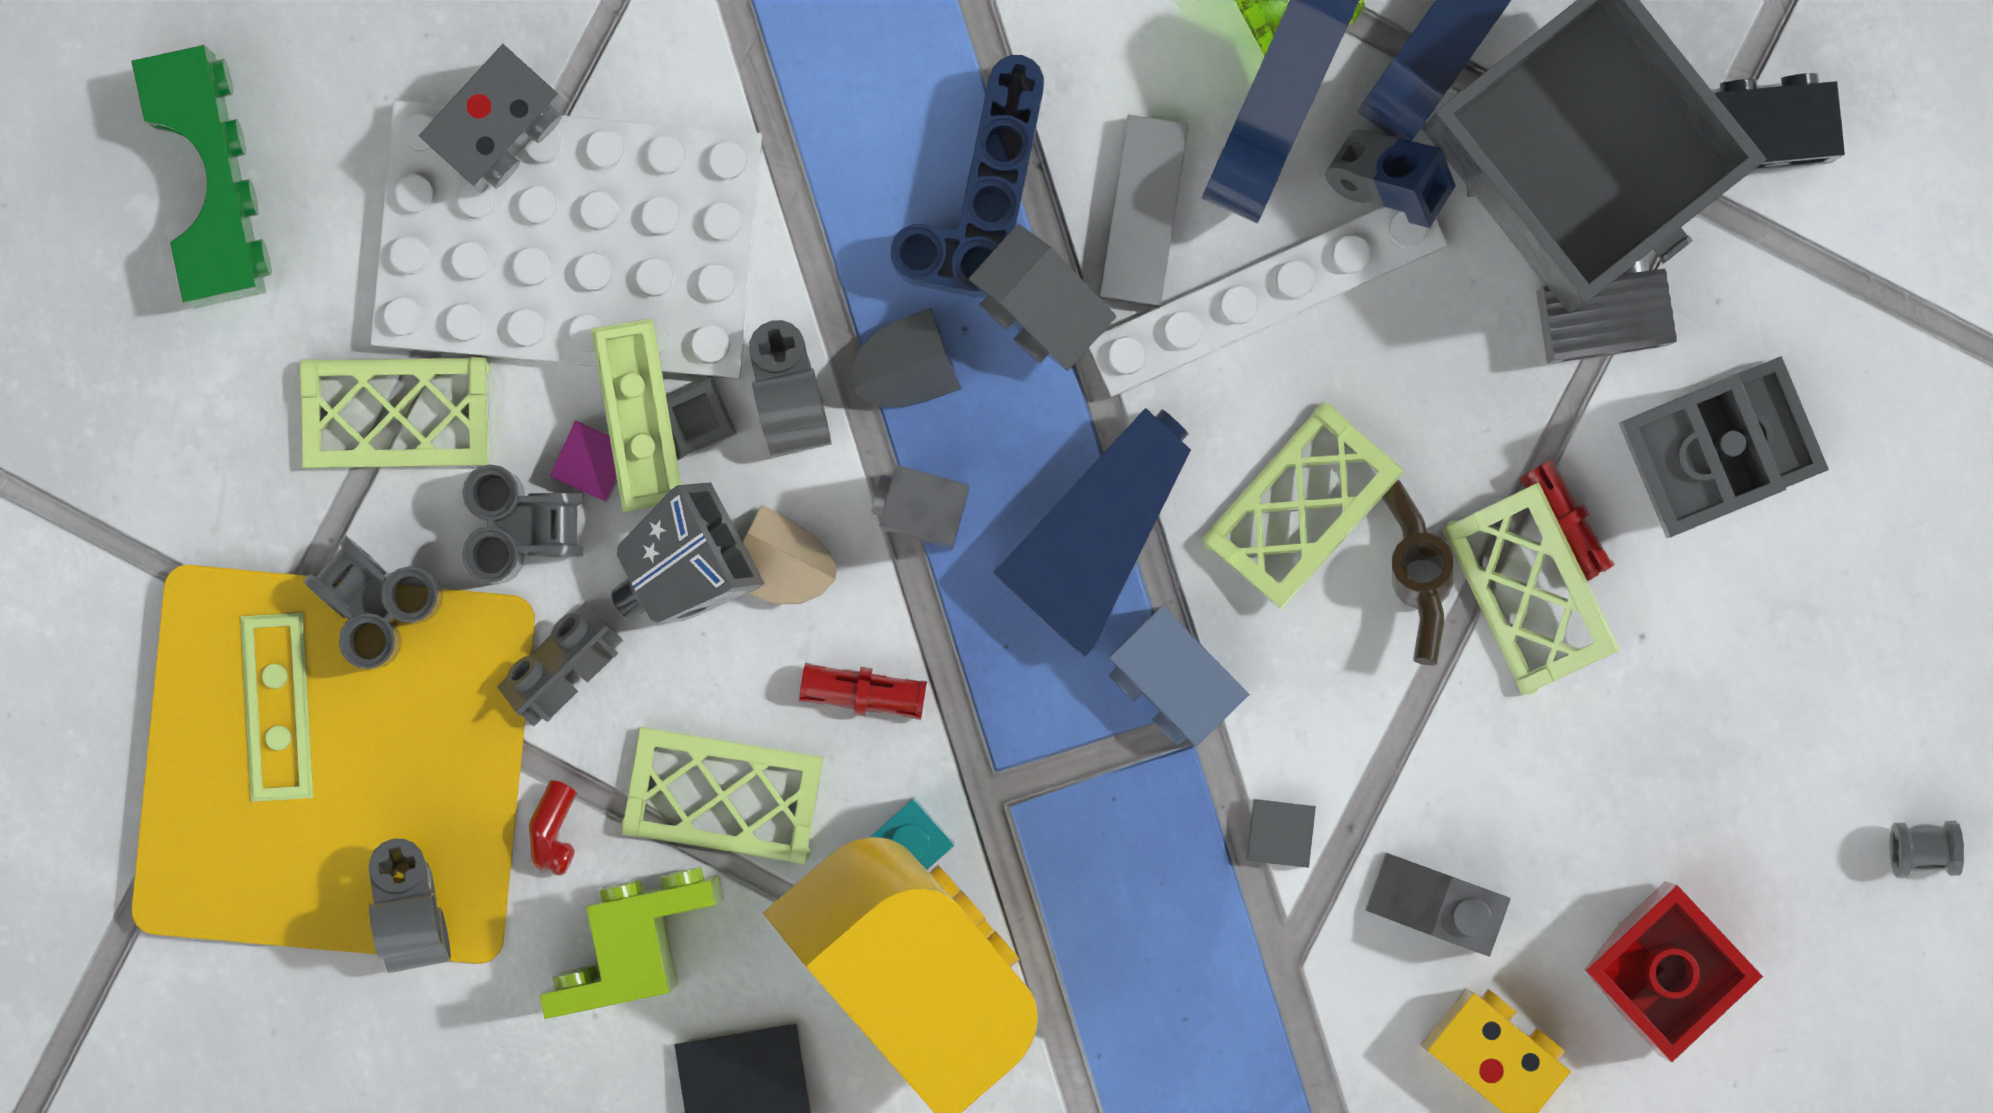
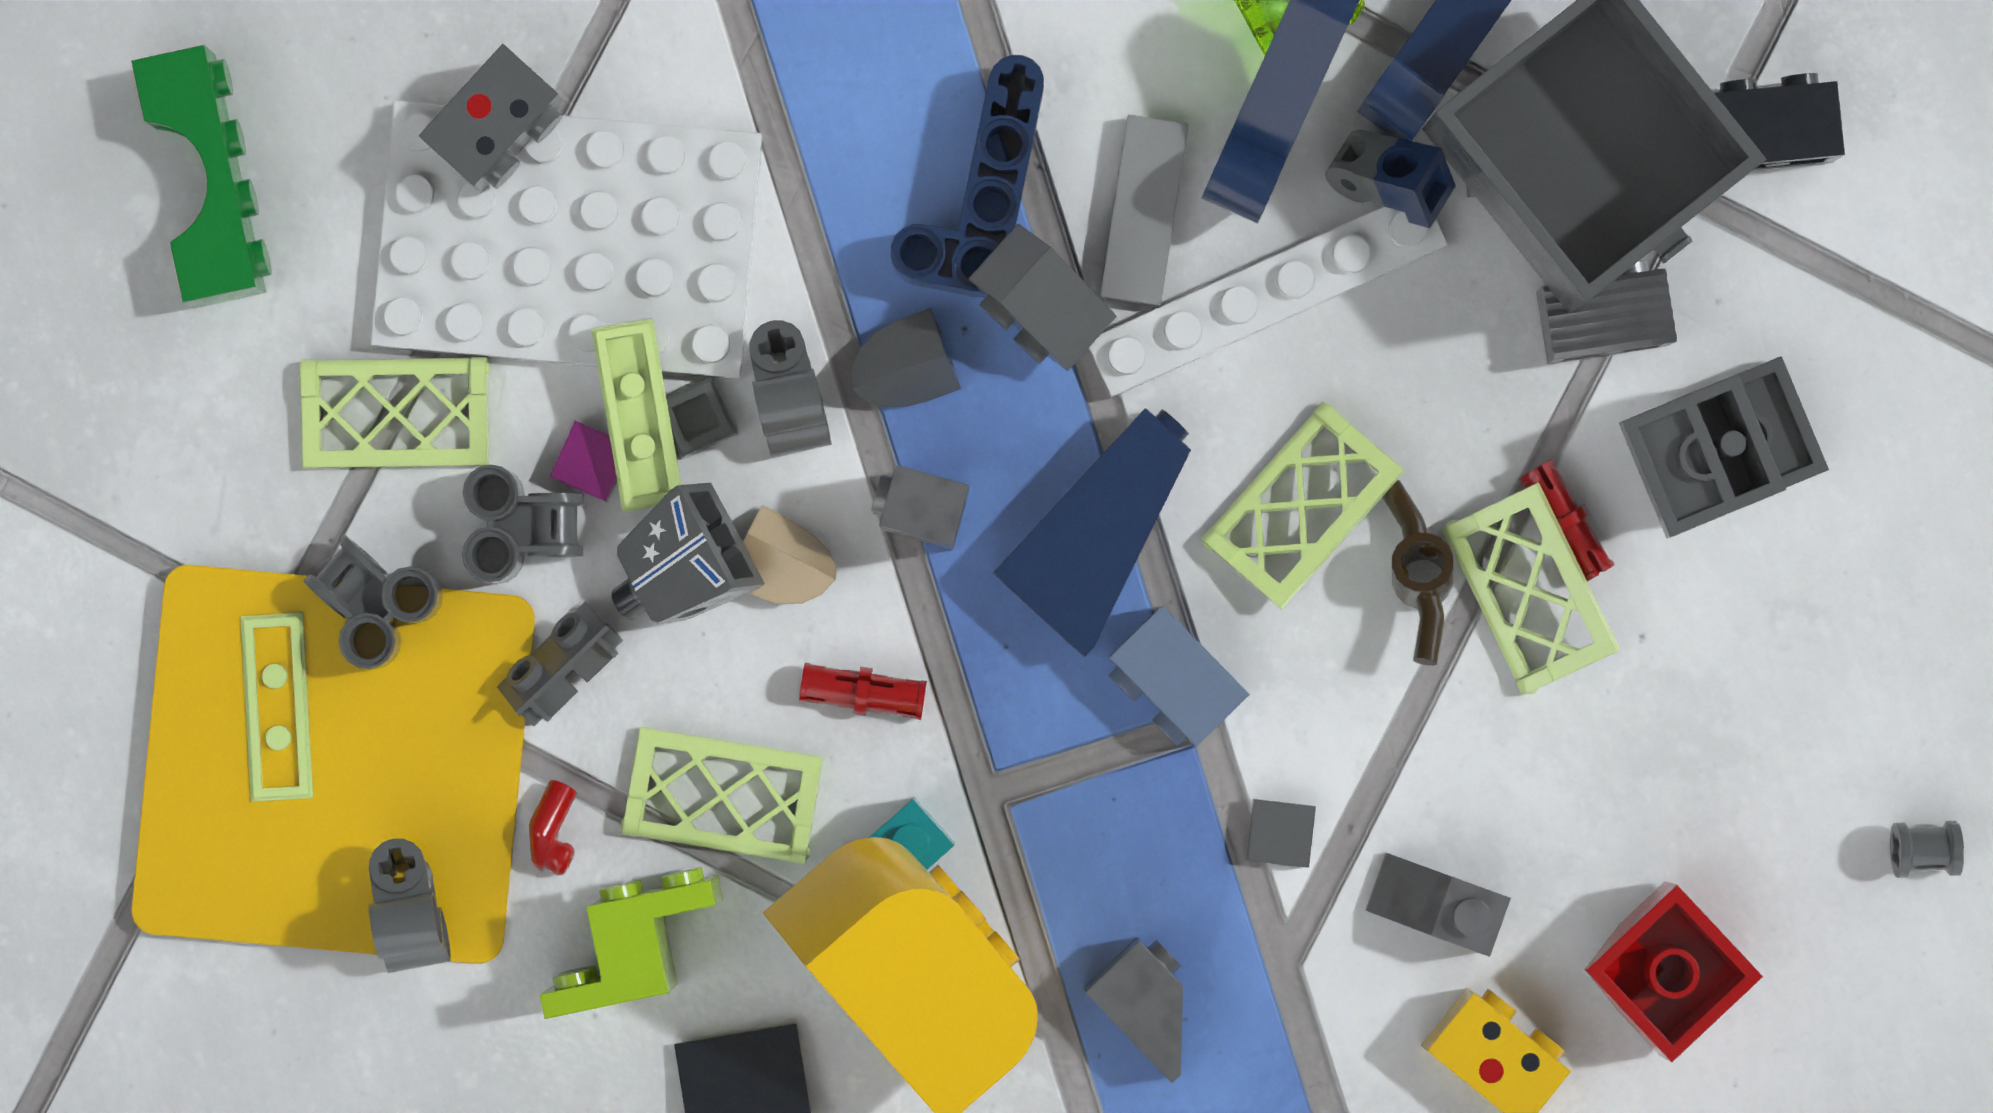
(1144, 1002): none -> flat silver slope

